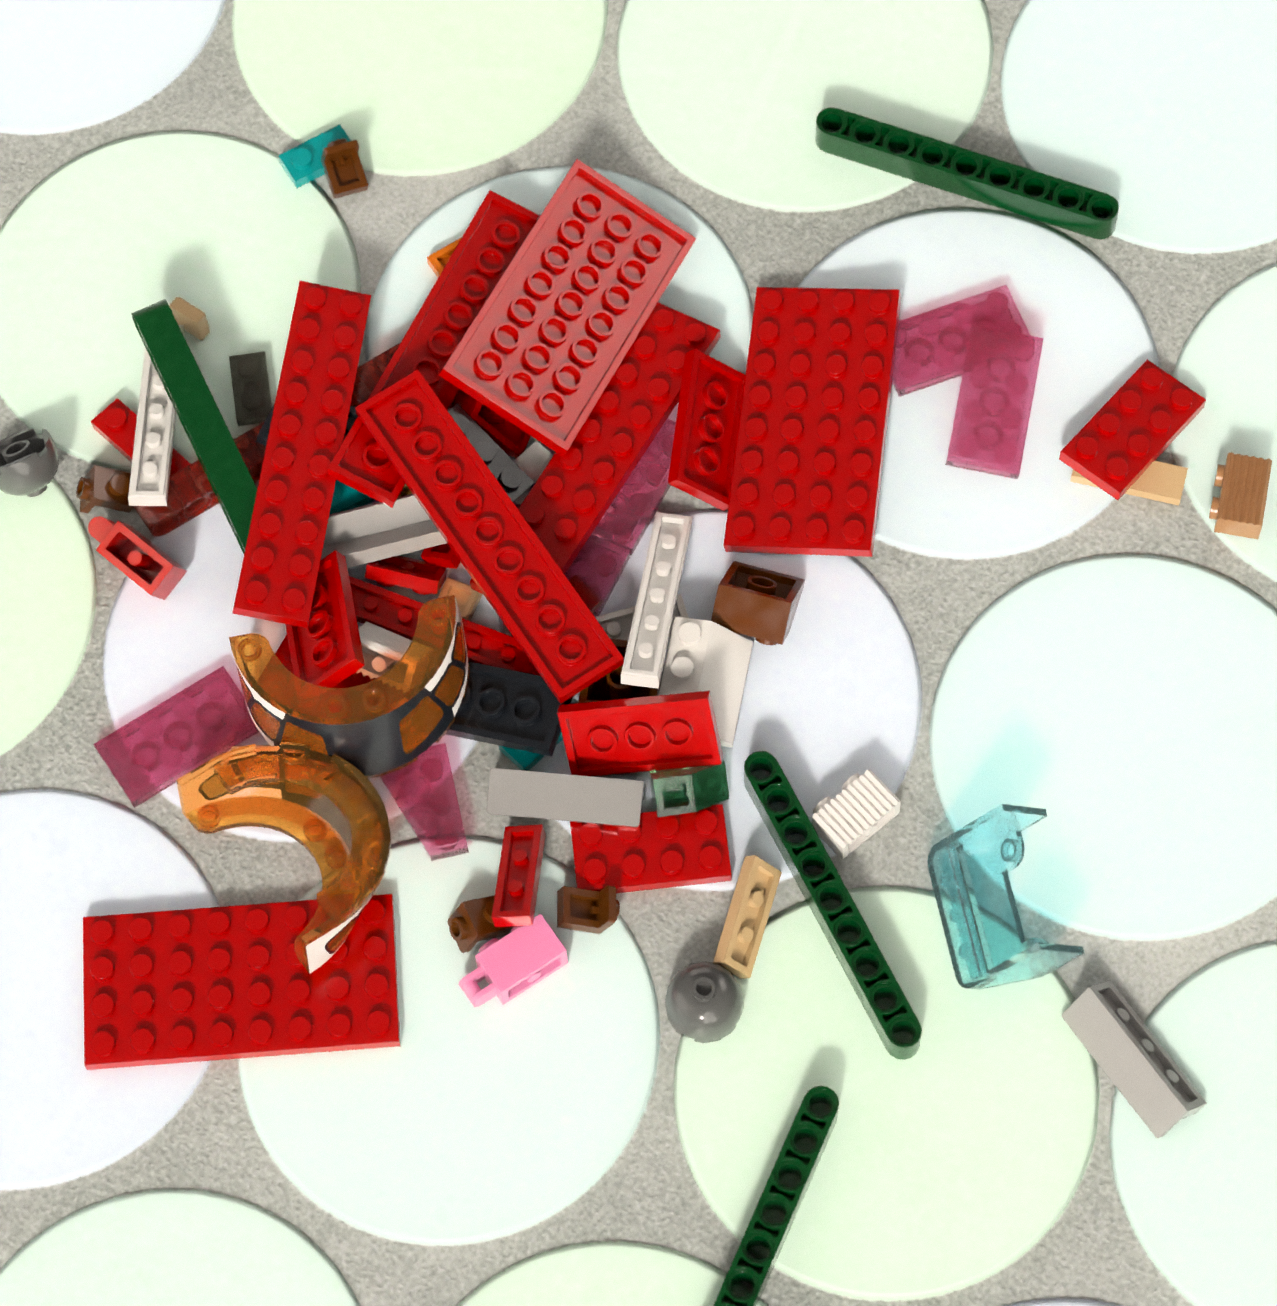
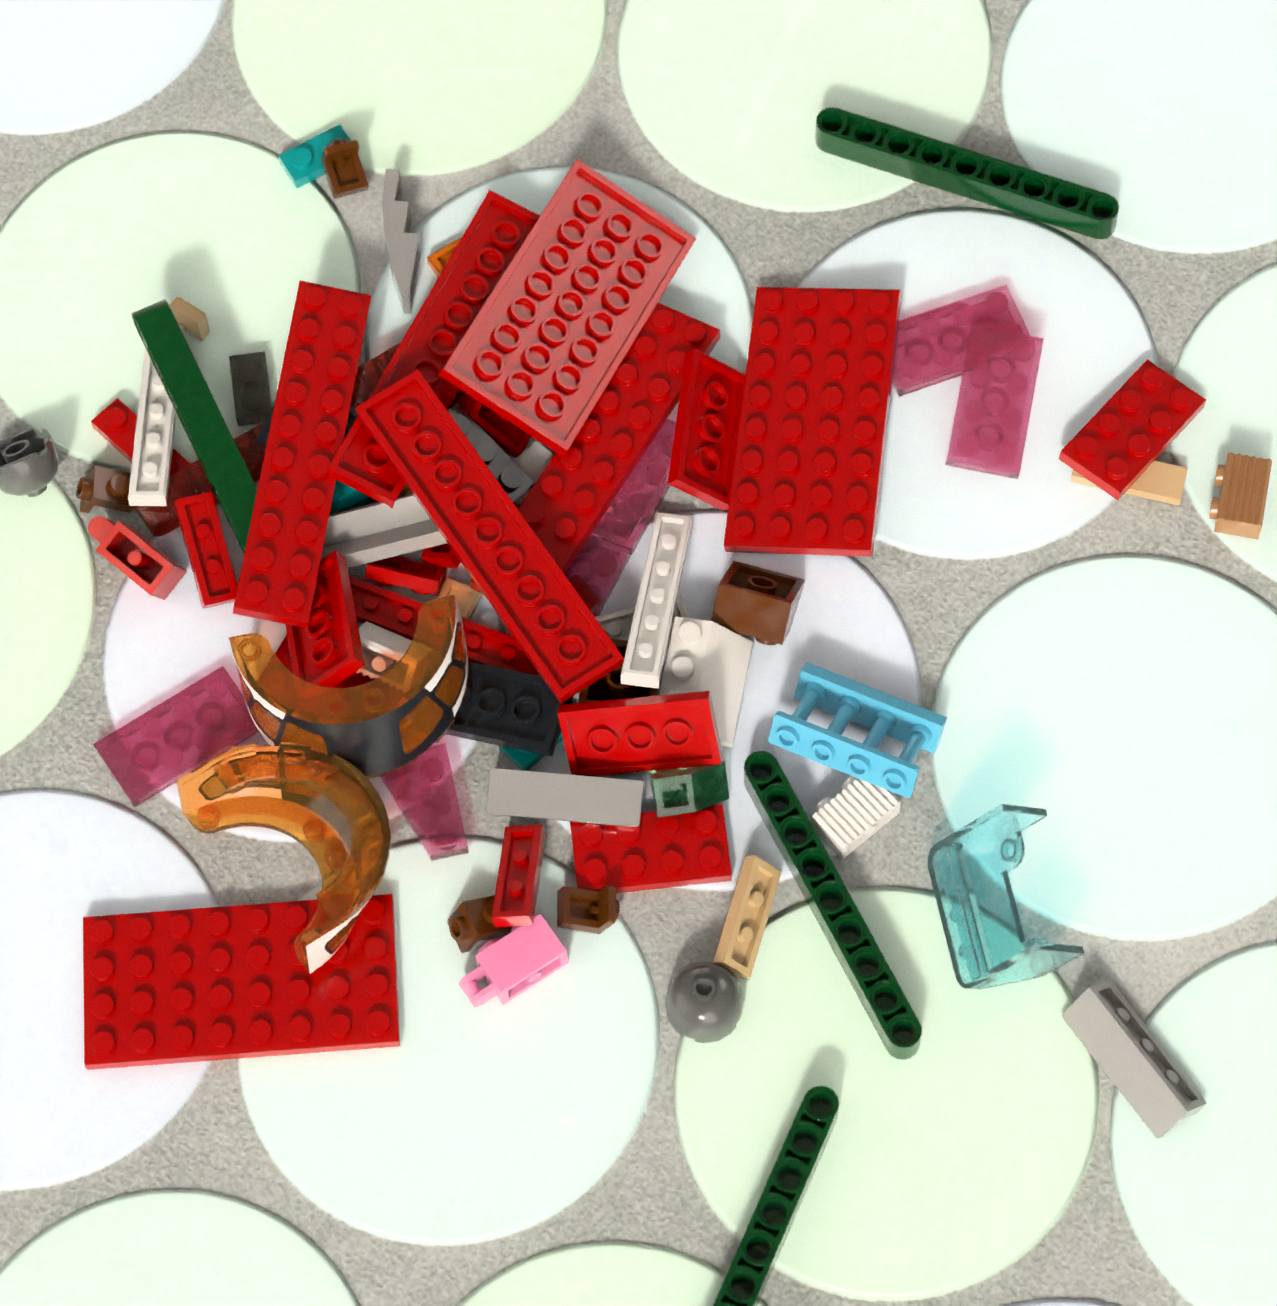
(206, 549): none -> red plate
(401, 245): none -> light grey slope
(866, 707): none -> medium azure fence

